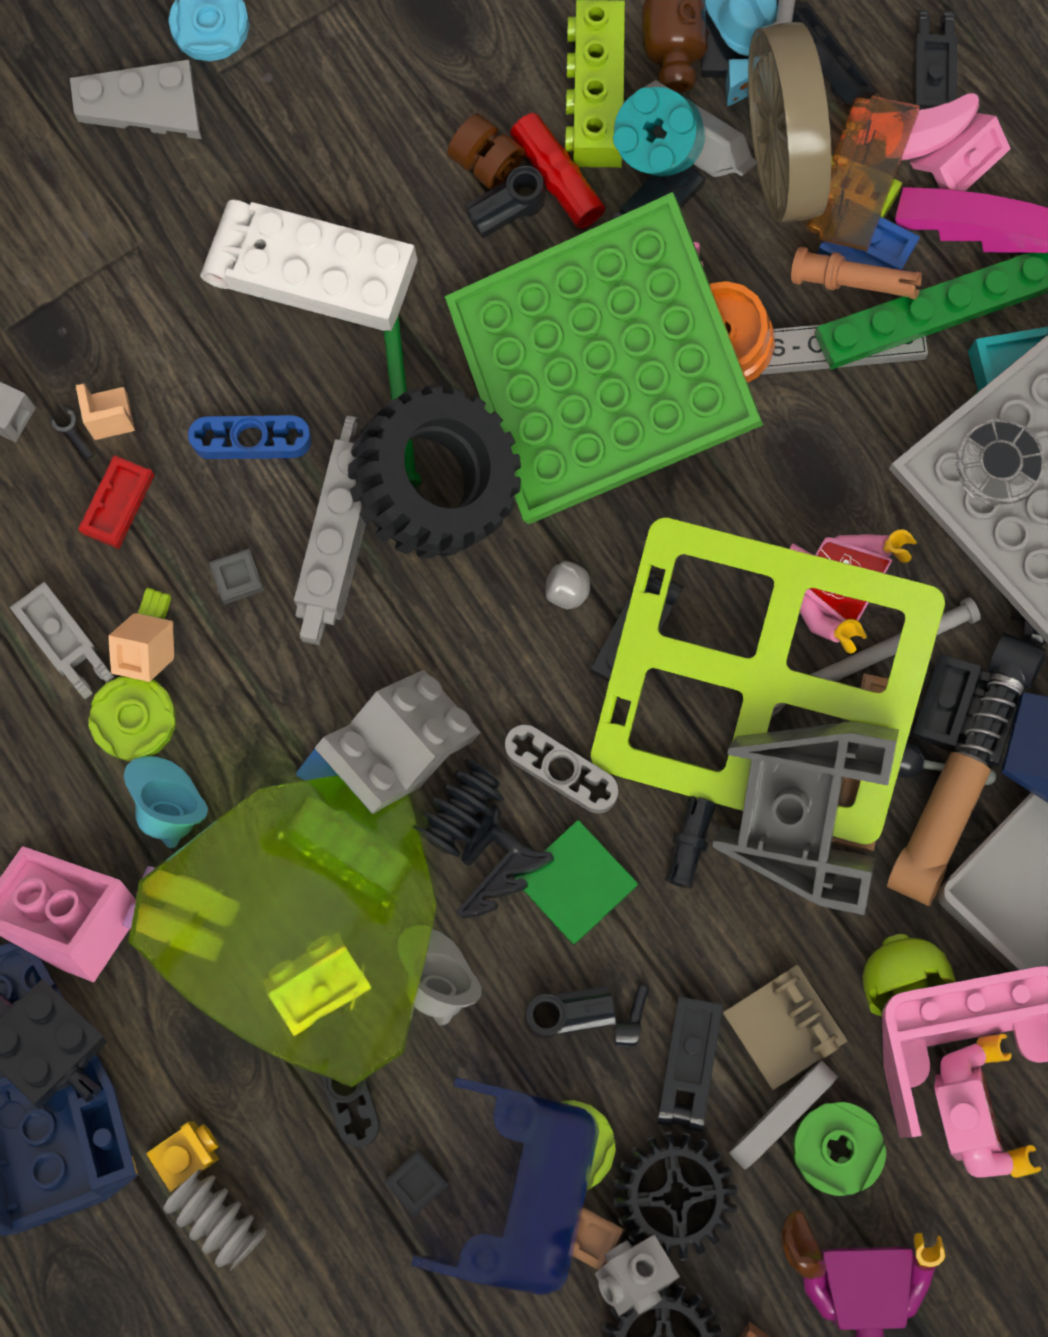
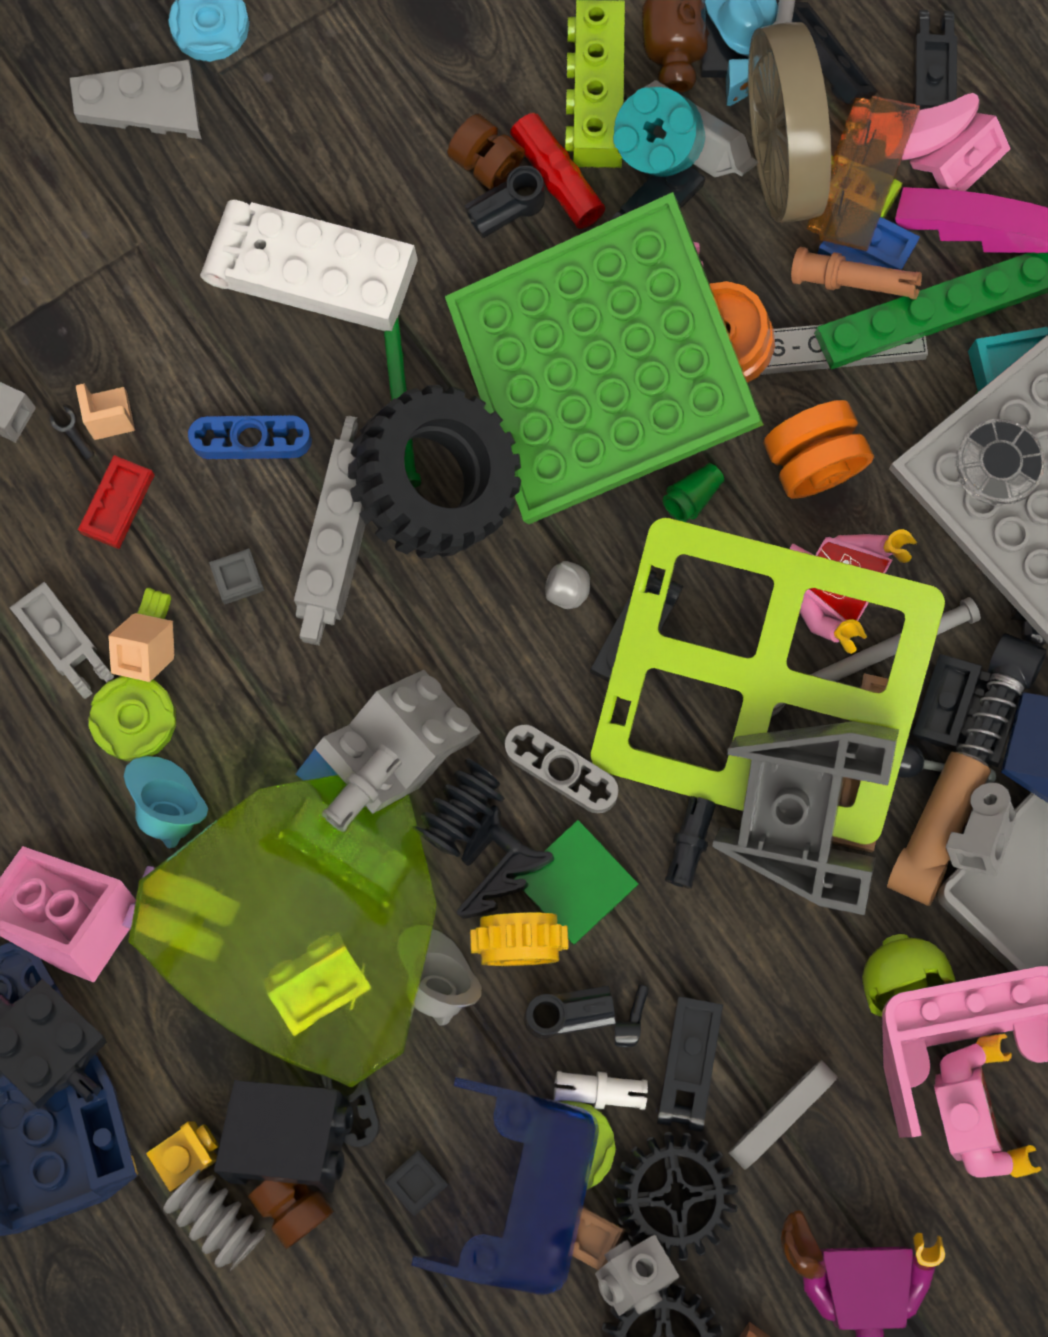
(284, 1135): none -> black panel
(292, 1207): none -> reddish brown wheel
(361, 788): none -> light grey pin
(519, 939): none -> yellow gear
(600, 1090): none -> white pin
(692, 493): none -> green cone
(785, 1027): dark tan hinge -> none
(818, 449): none -> orange wheel
(864, 1141): bright green plate -> none
(986, 832): none -> light grey leg

